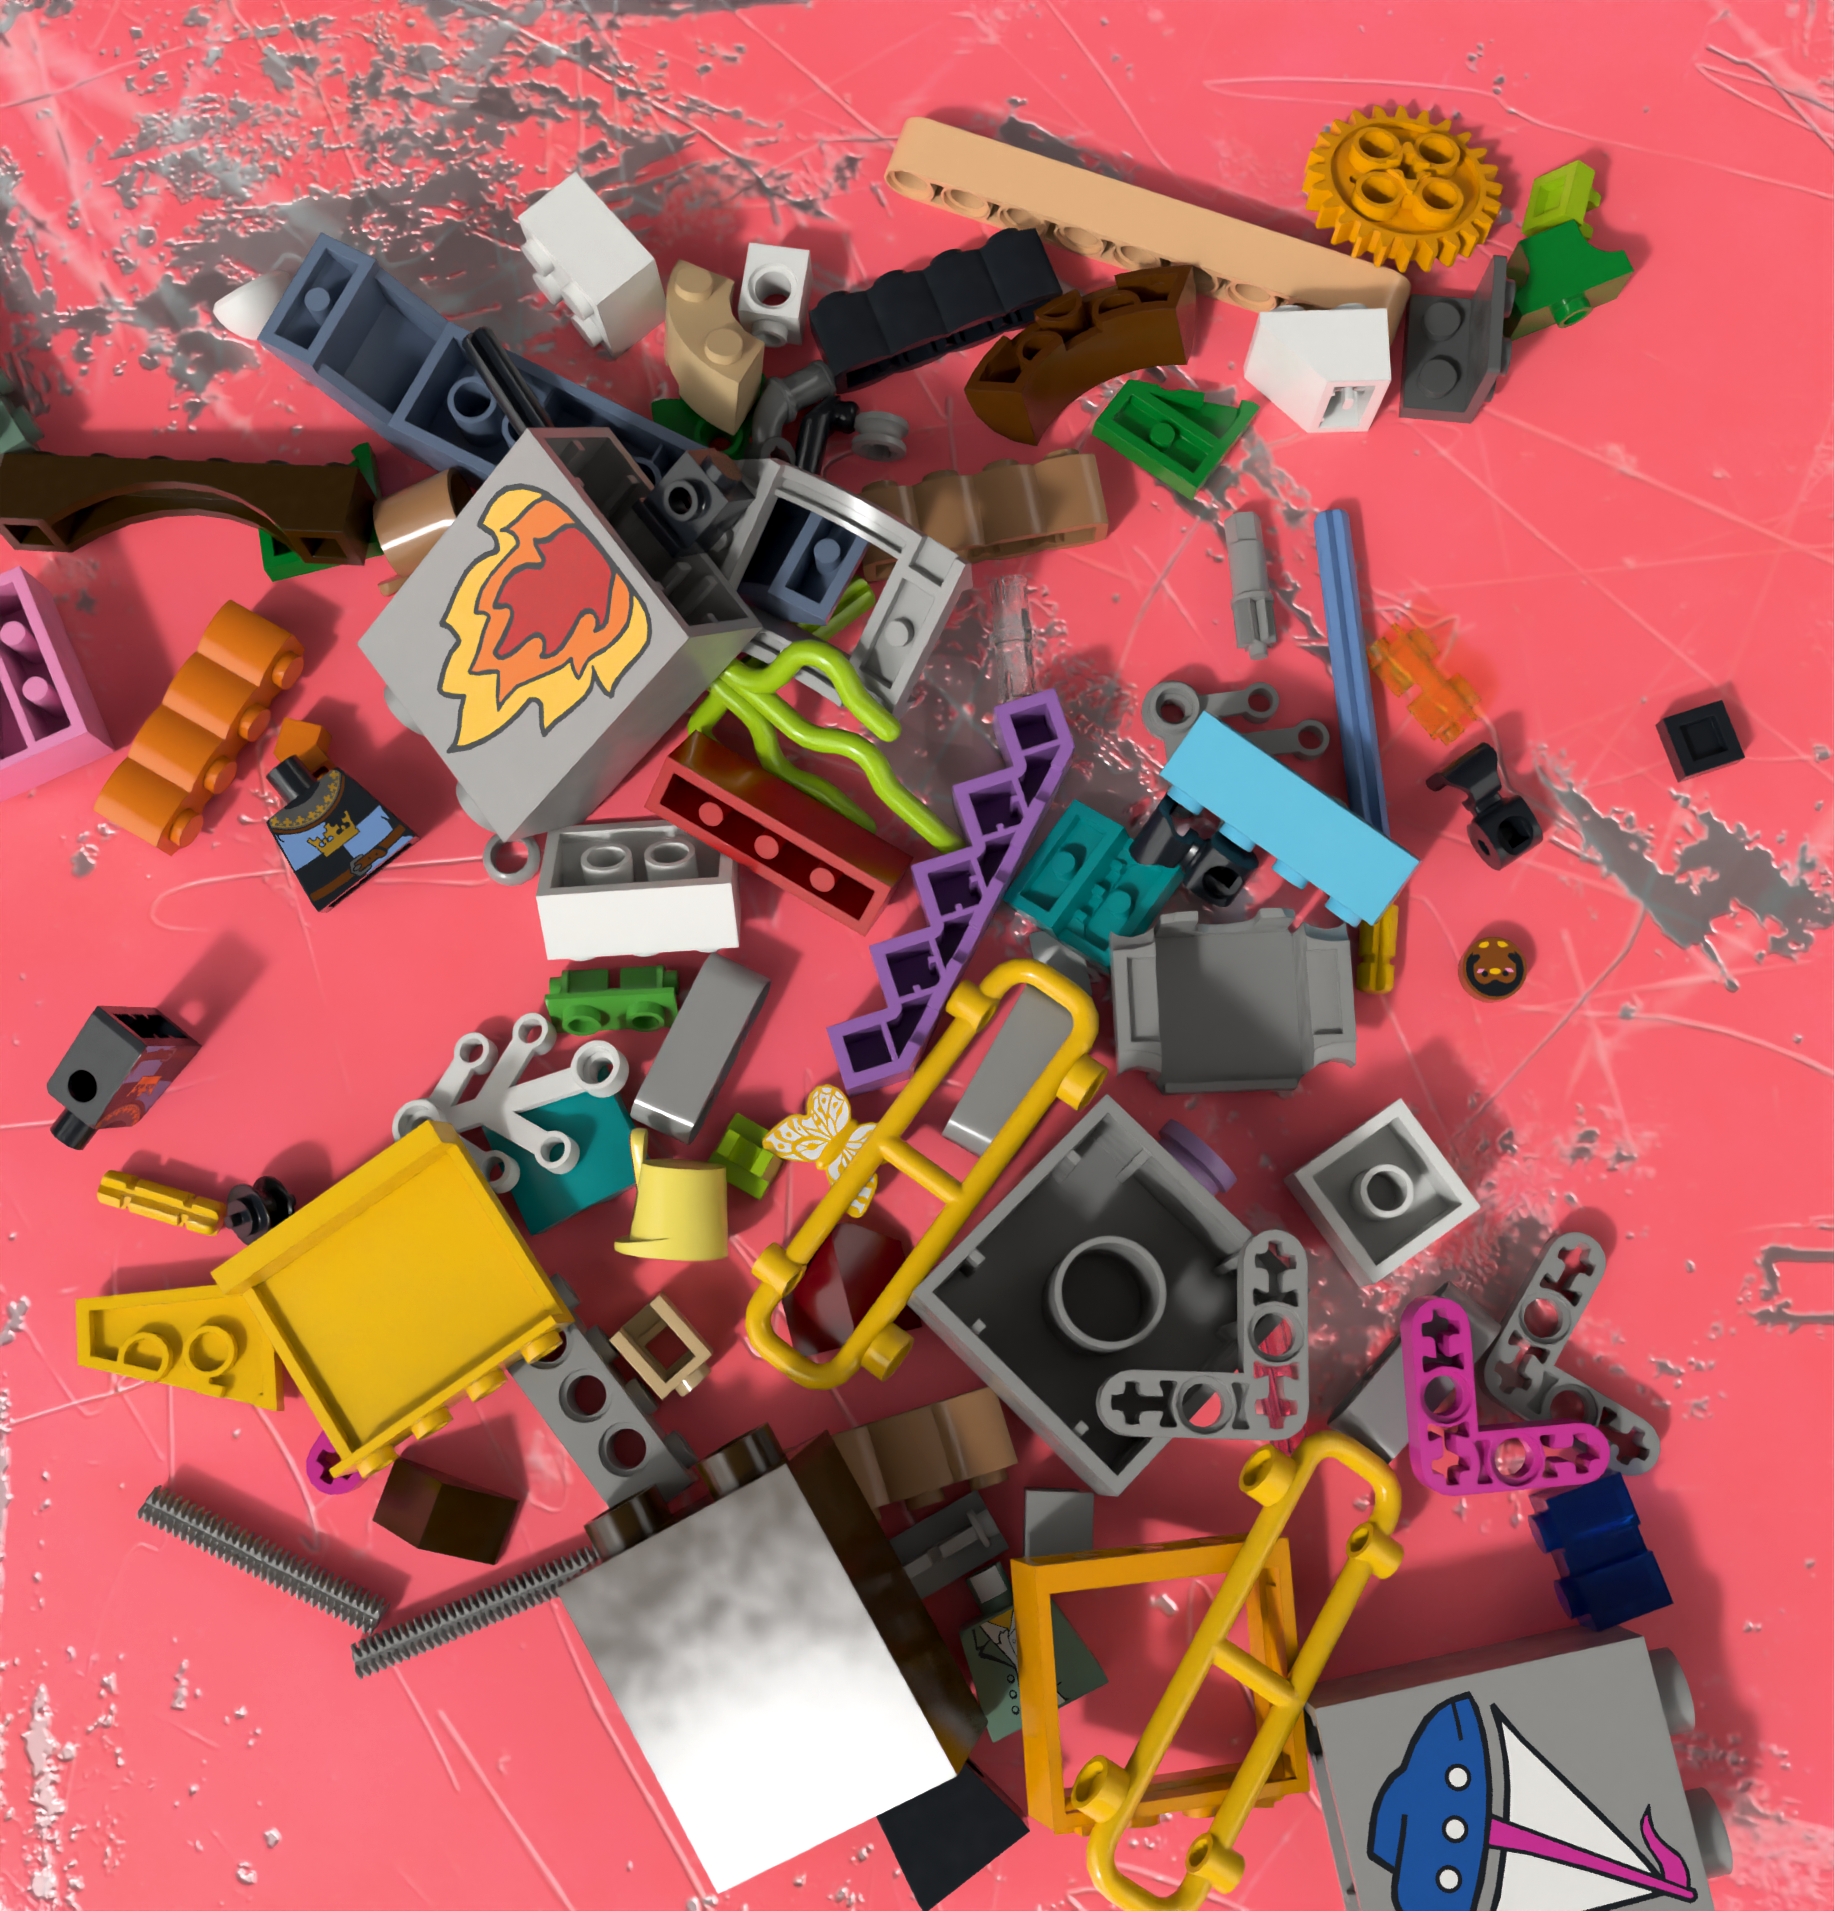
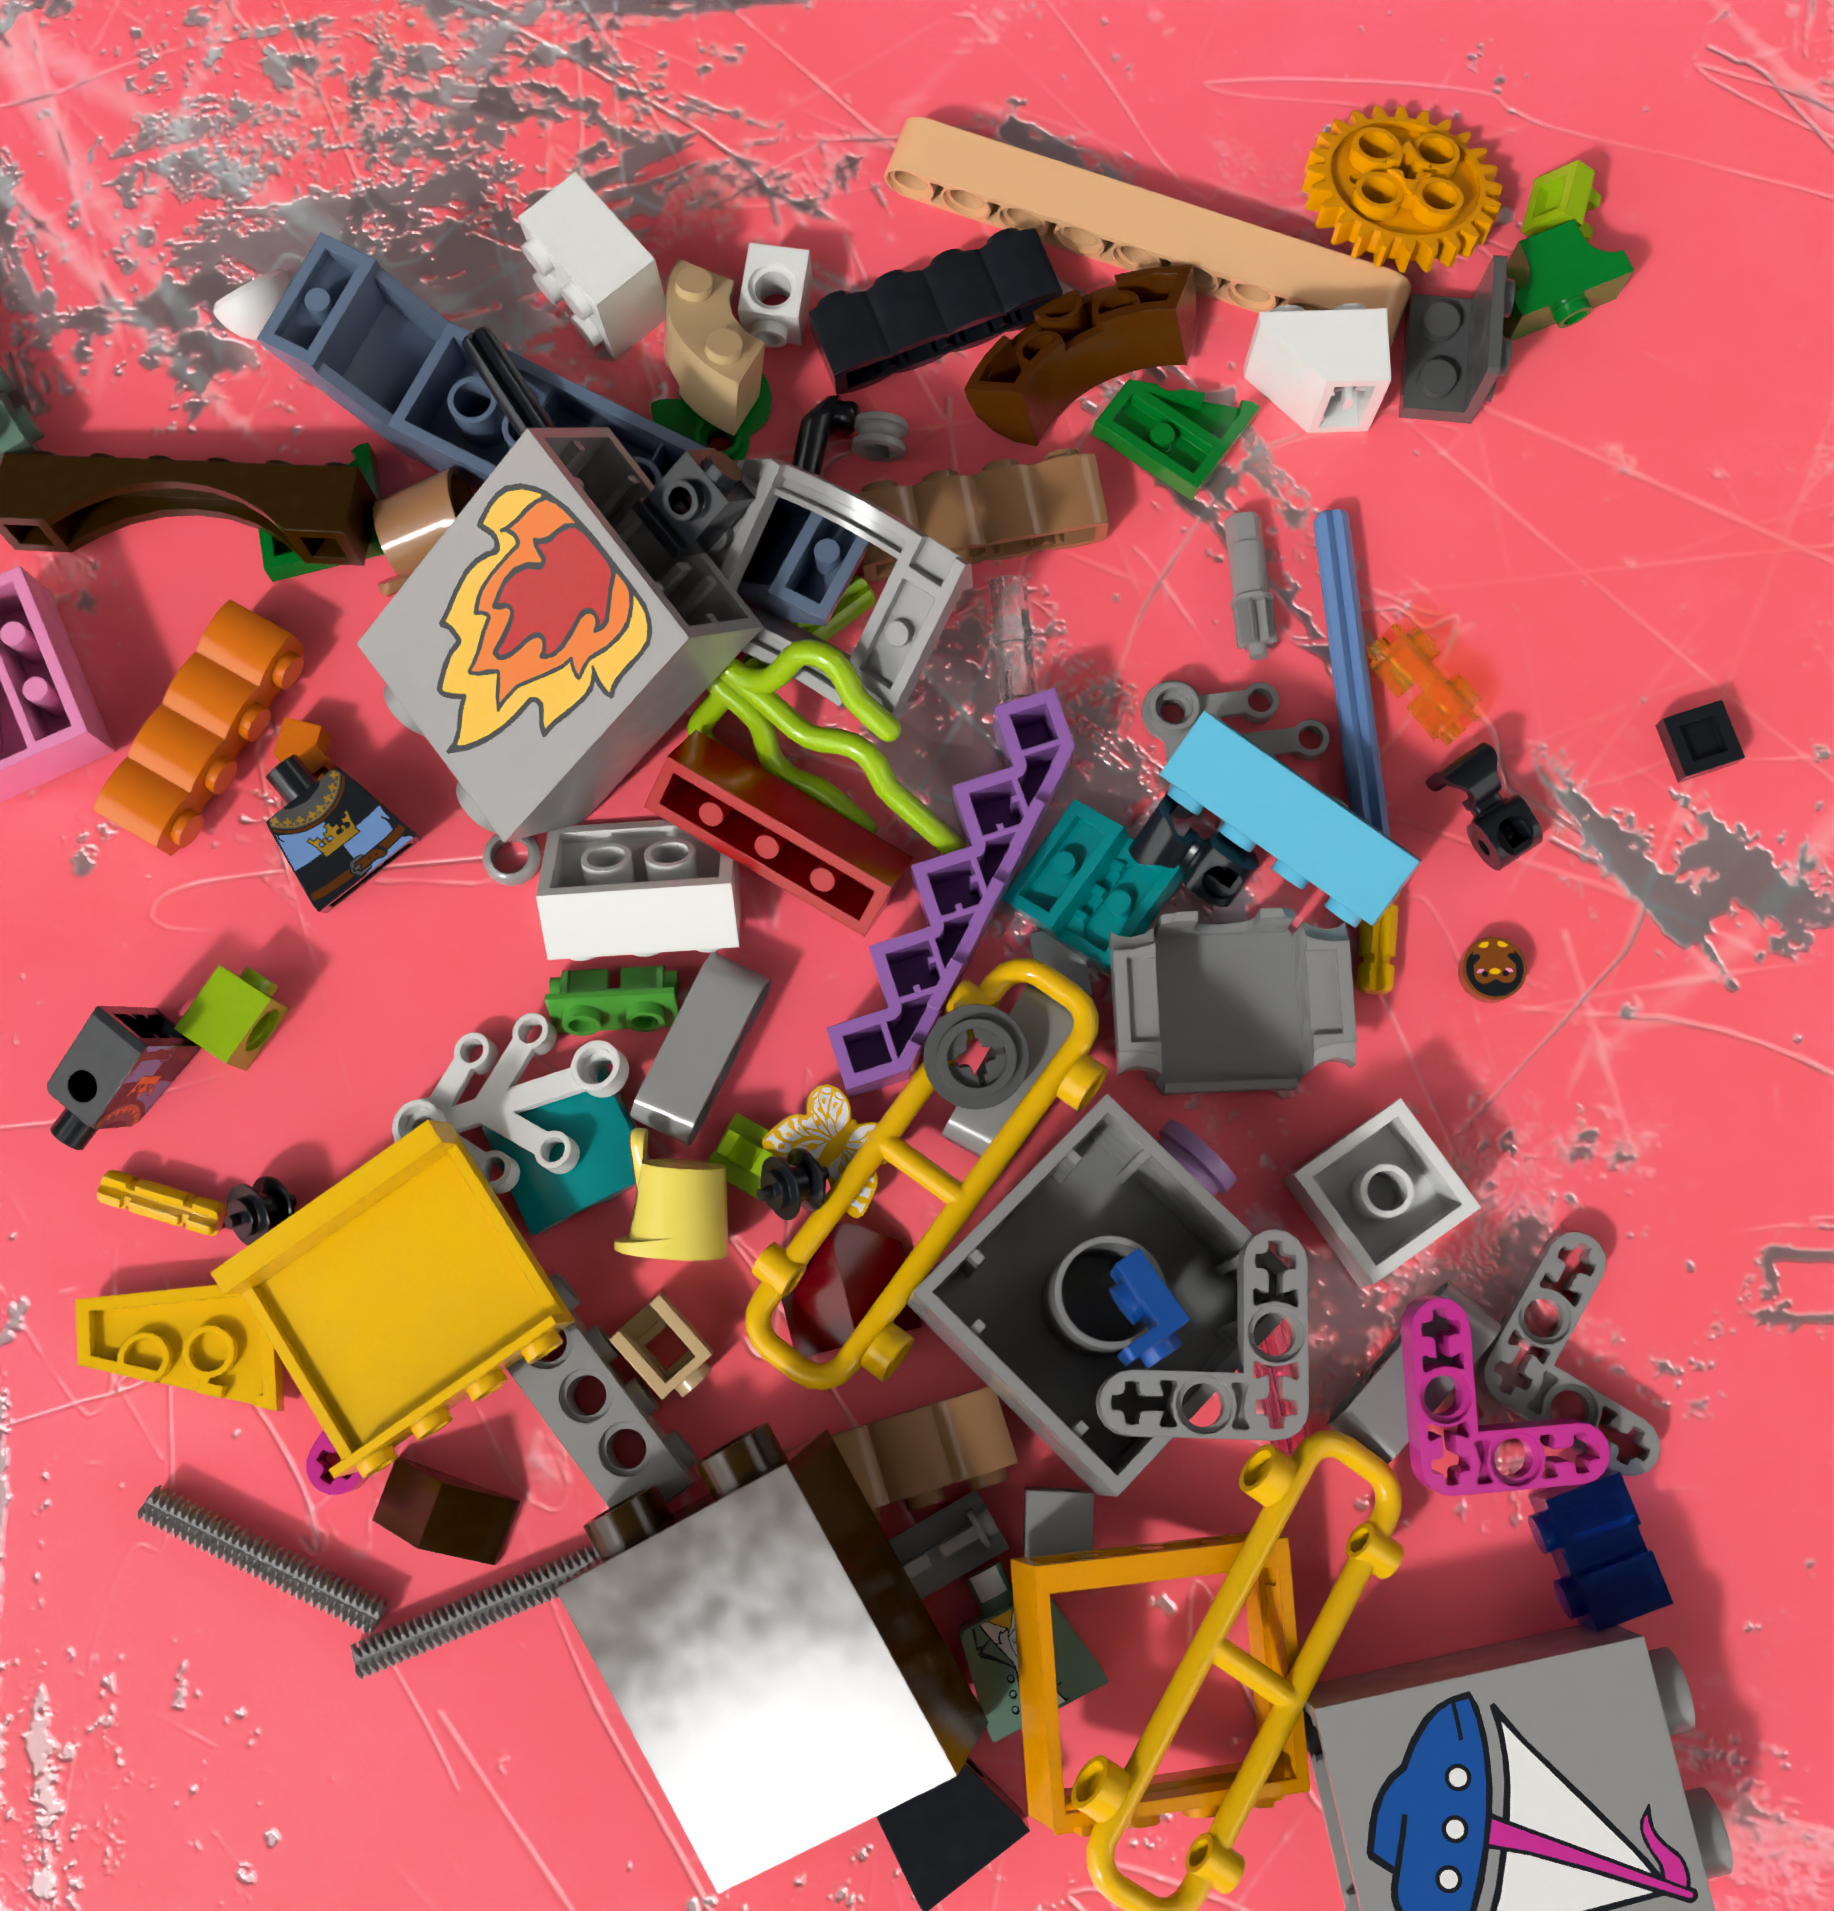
(233, 1016): none -> lime brick
(779, 406): dark grey piece -> none
(793, 1183): none -> black wheel
(1002, 1072): none -> dark grey gear
(1145, 1297): none -> blue bracket

